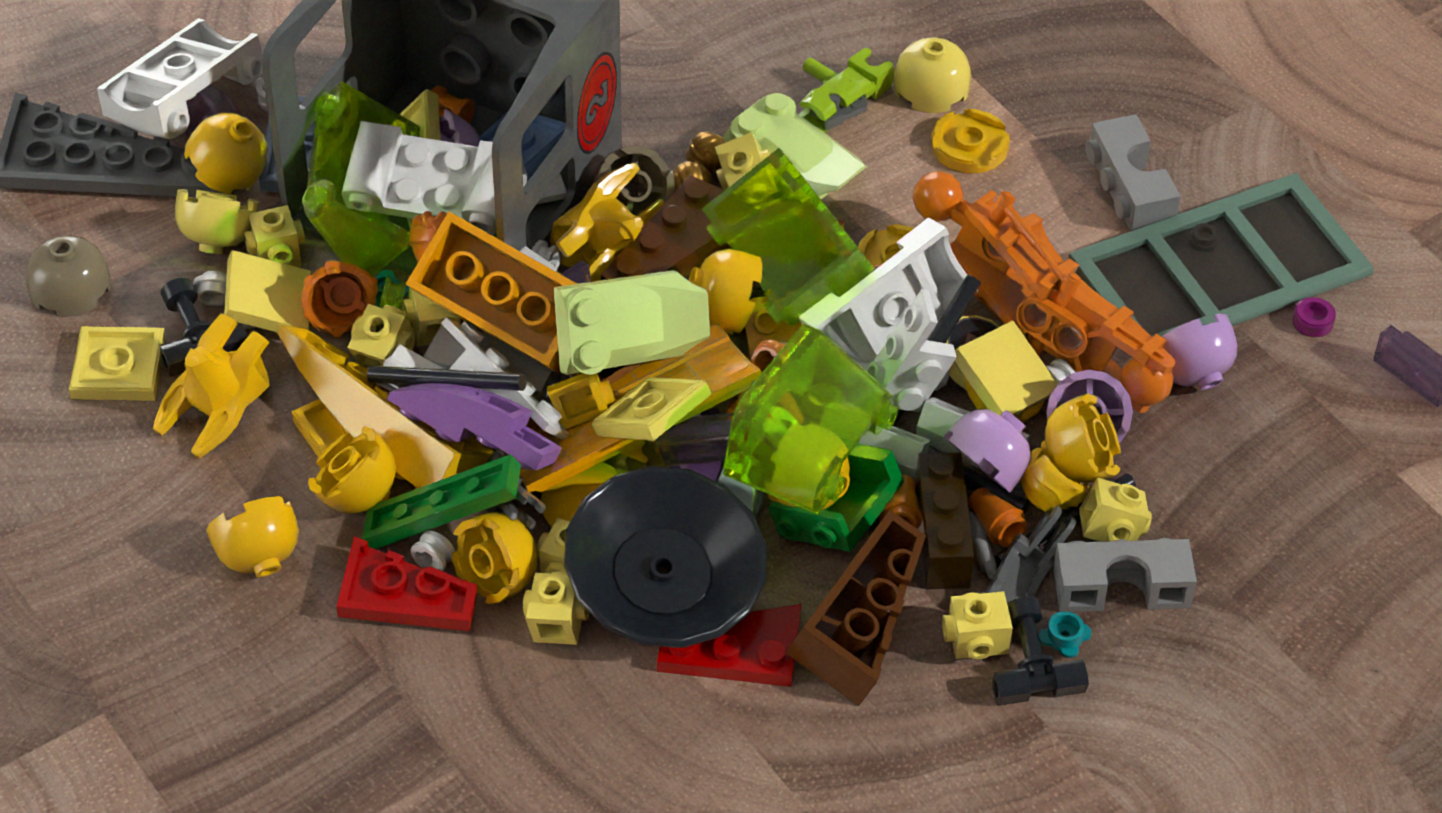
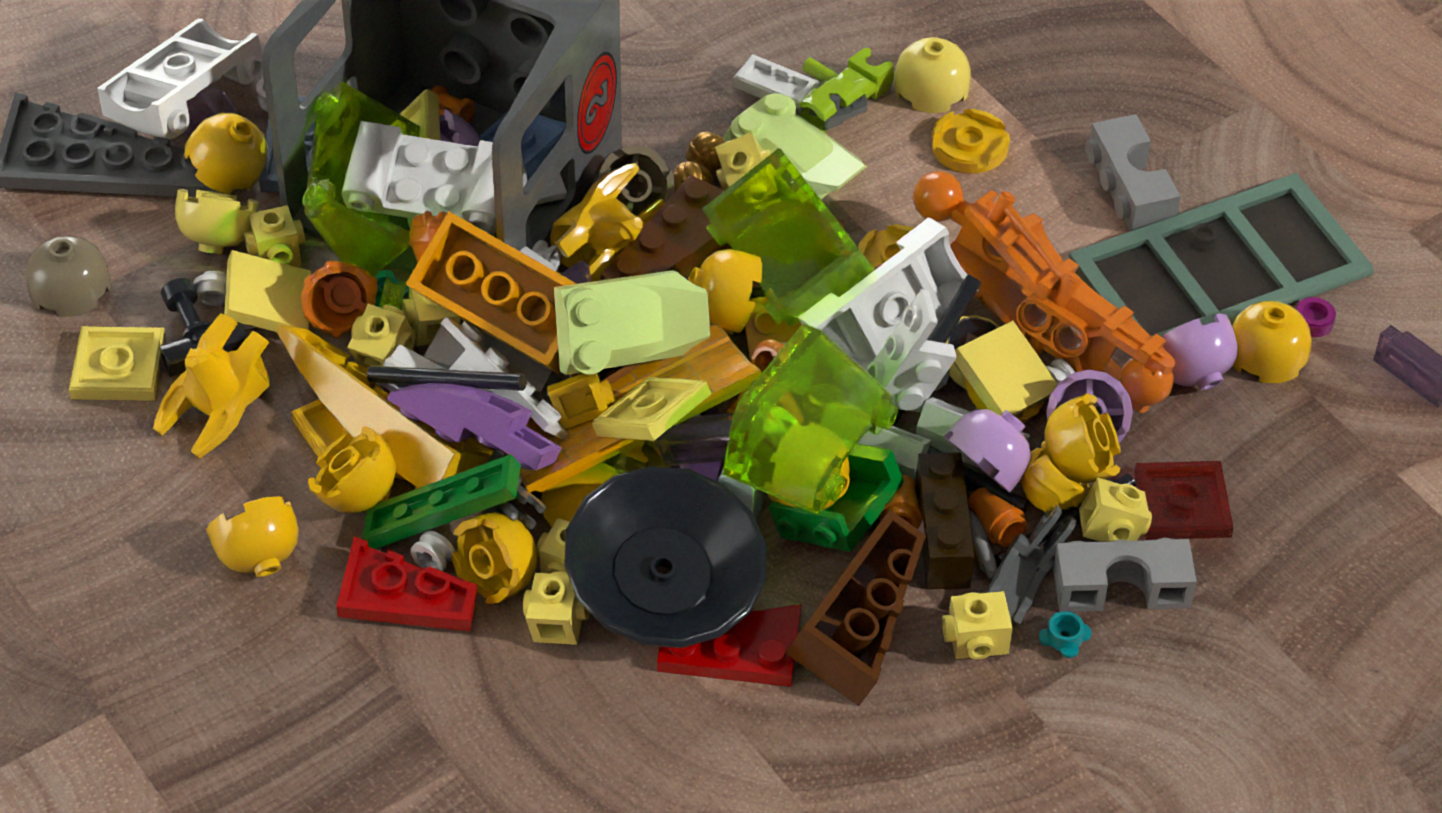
(765, 77): none -> white plate
(1037, 670): black bar -> none
(1185, 499): none -> clear red tile
(1271, 341): none -> yellow cylinder

